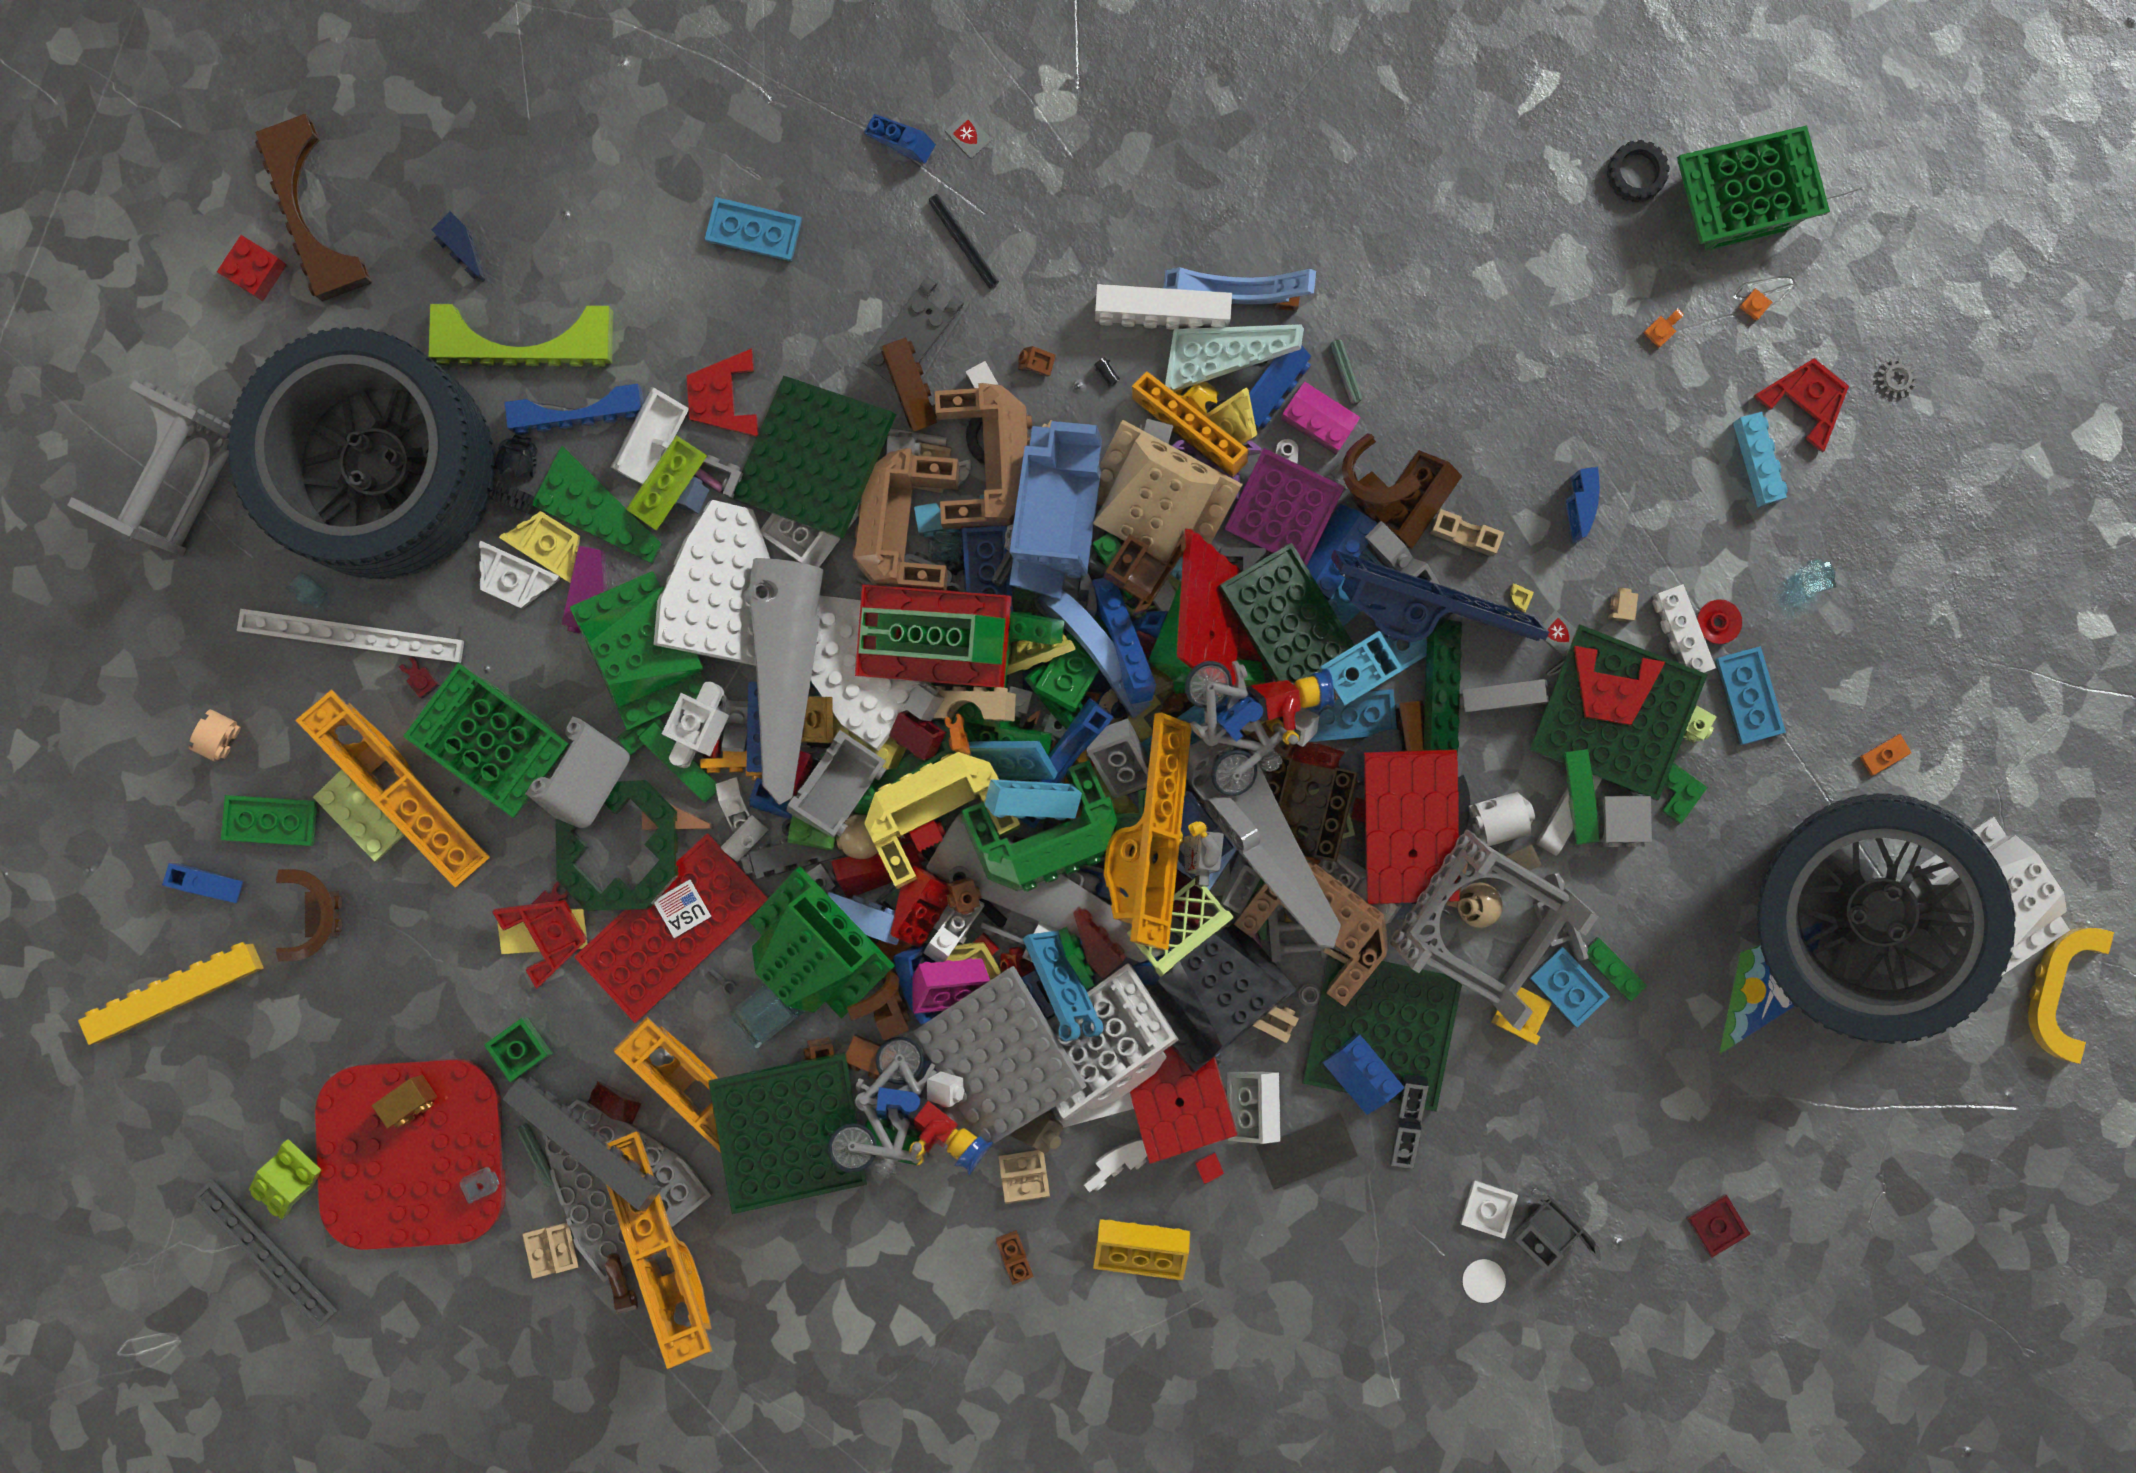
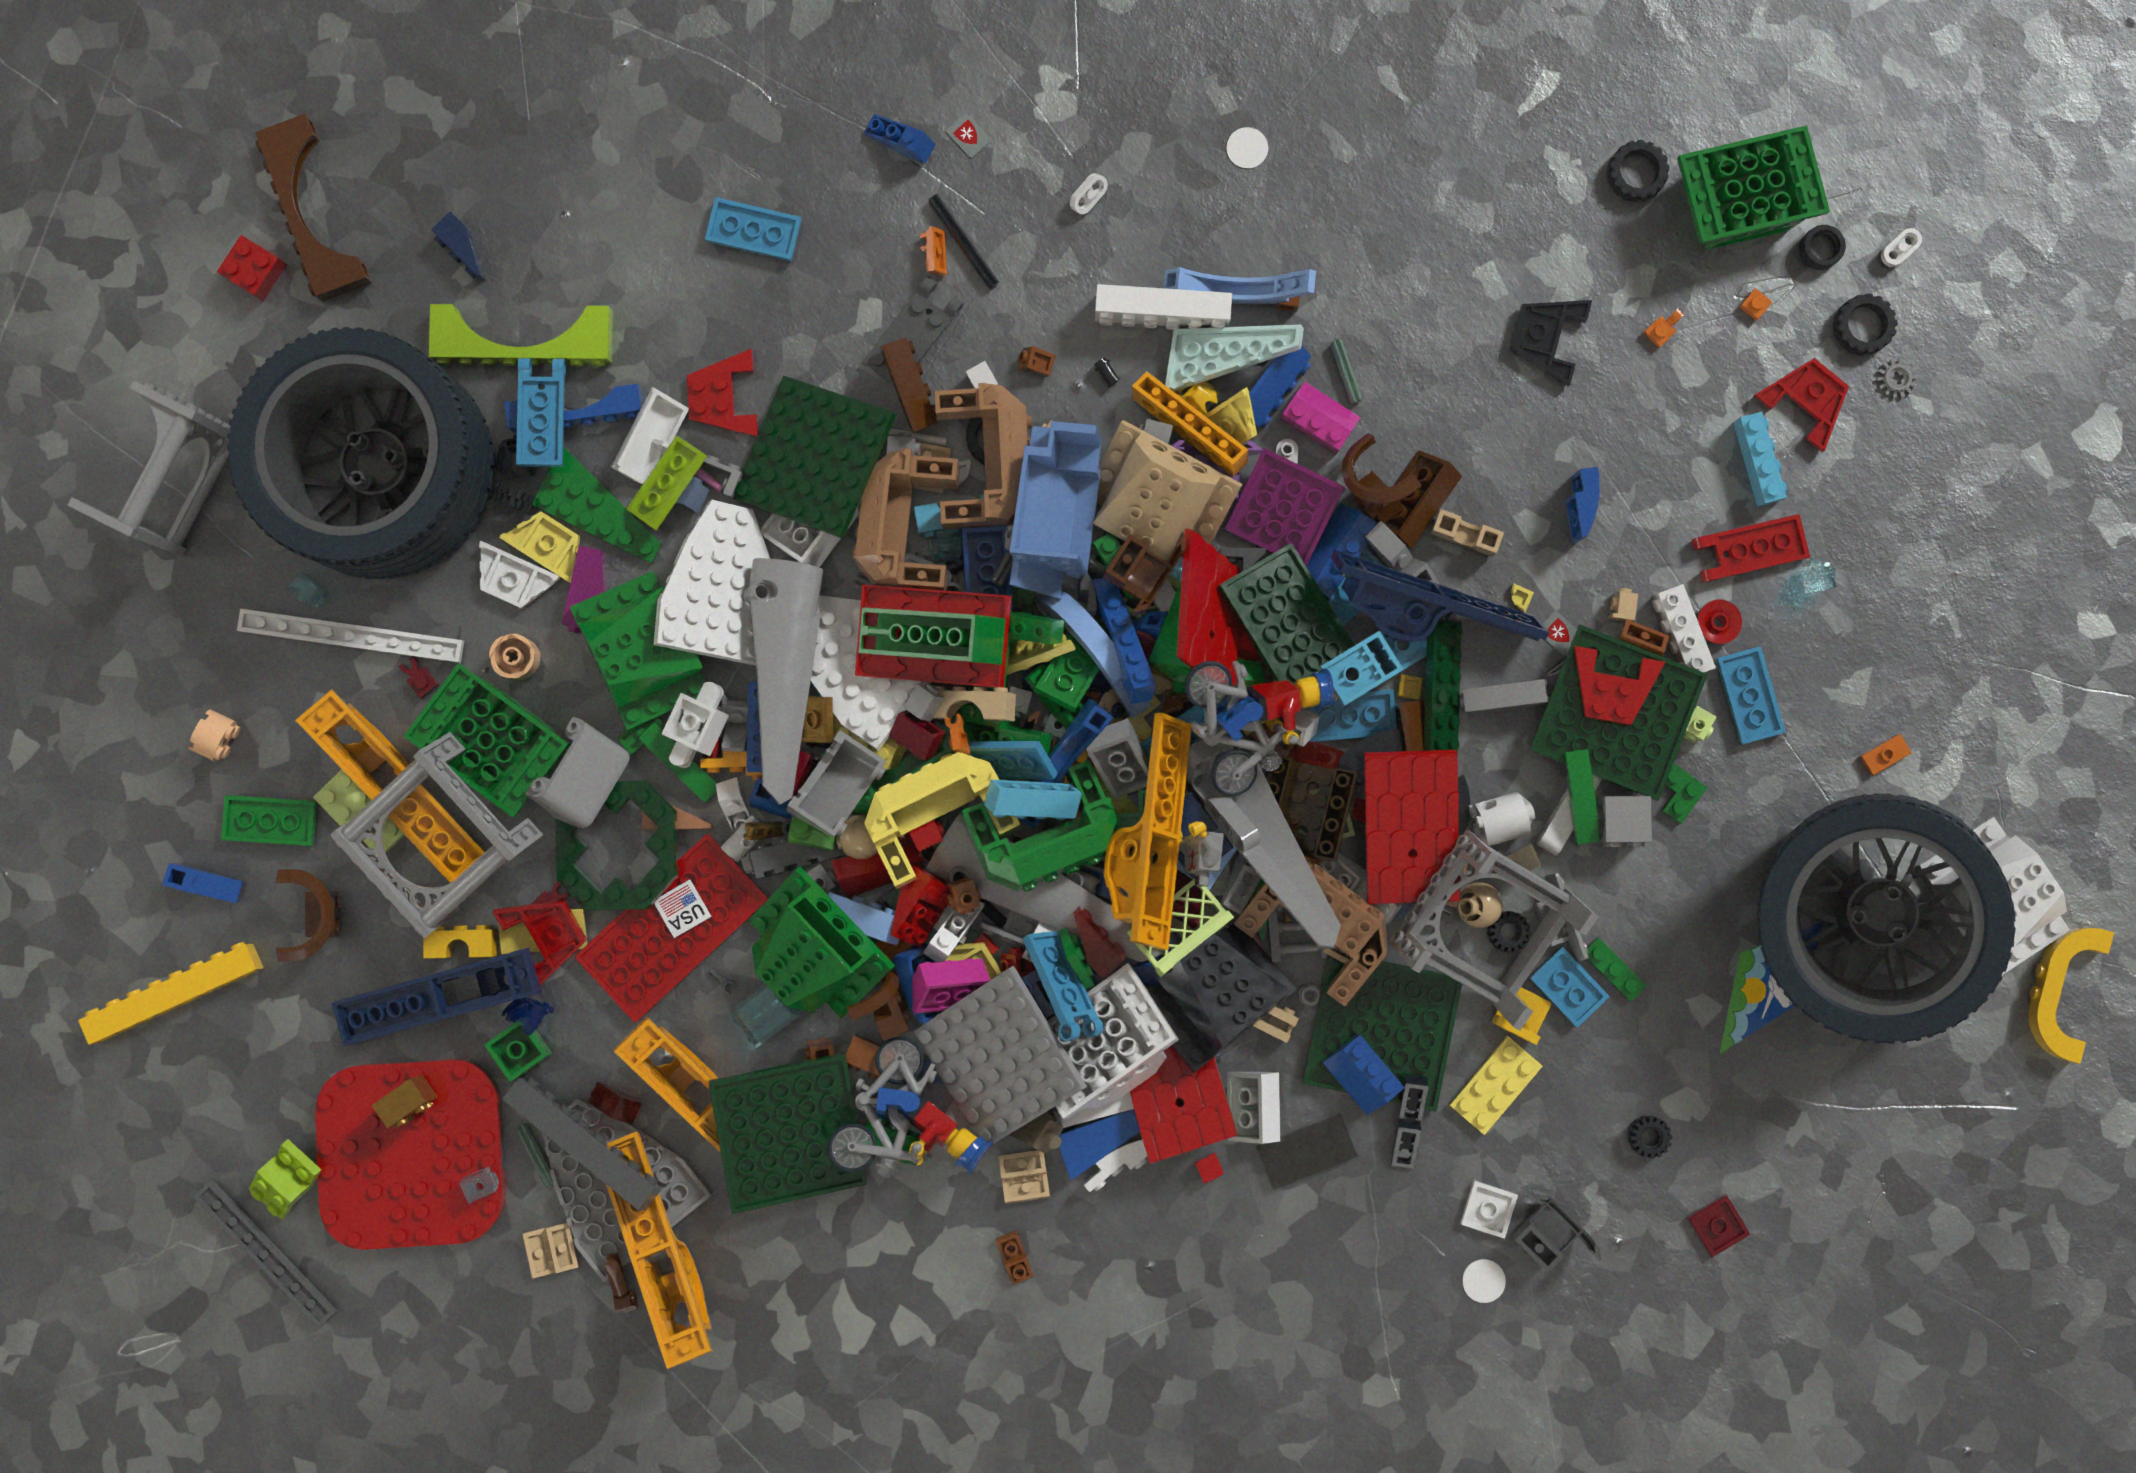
(371, 819): none -> light grey arch
(423, 999): none -> dark blue piece
(480, 942): none -> yellow arch
(506, 666): none -> light nougat brick
(528, 1012): none -> clear blue helmet
(540, 416): none -> dark azure hinge
(765, 830): none -> pearl gold bar
(935, 251): none -> orange plate
(945, 1089): white brick -> none
(1087, 194): none -> white plate
(1094, 1140): none -> blue slope
(1141, 1249): yellow slope -> none
(1247, 147): none -> white sticker
(1409, 687): none -> yellow tile
(1495, 1085): none -> light yellow plate
(1522, 932): none -> black tyre
(1539, 333): none -> black wing
(1636, 1136): none -> black tyre
(1643, 637): none -> dark orange brick
(1755, 547): none -> red hinge
(1833, 234): none -> black tyre
(1885, 314): none -> black tyre
(1900, 248): none -> white plate

